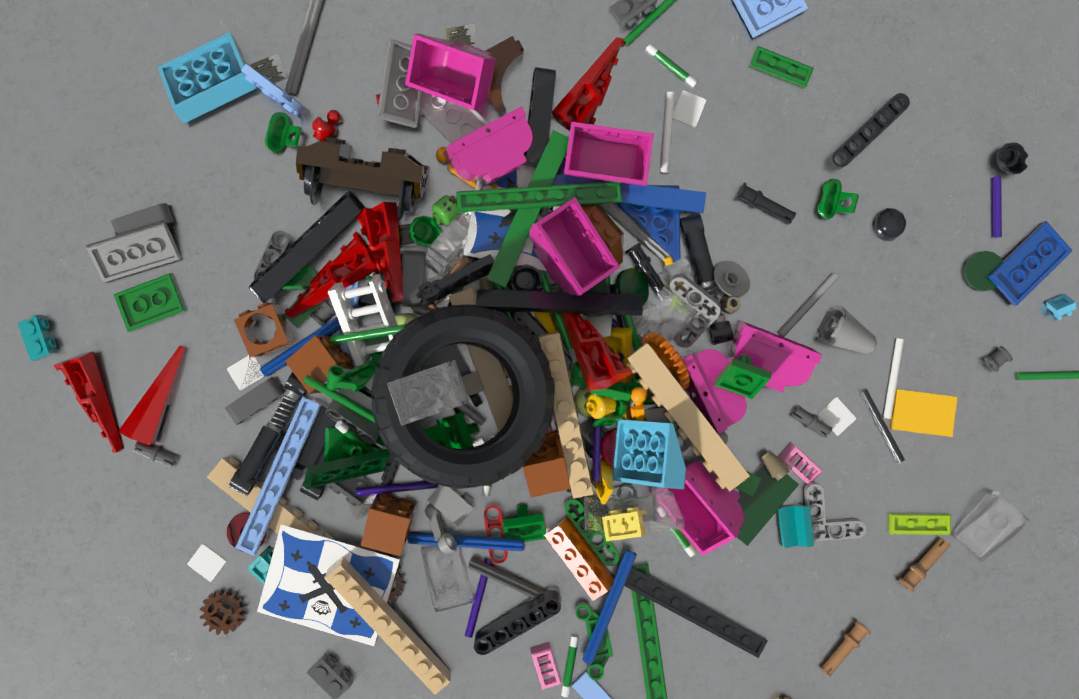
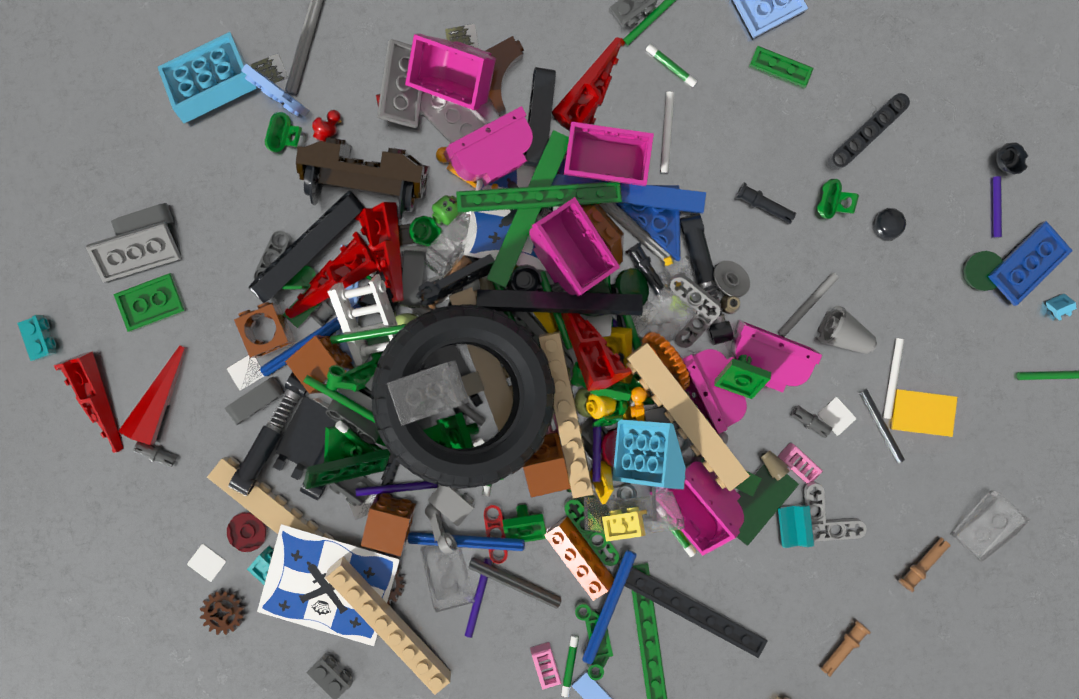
(278, 476): light blue tile -> none
(513, 630): black beam -> none
(689, 108): white sticker -> none
(920, 523): lime tile -> none
(998, 359): dark grey bush -> none

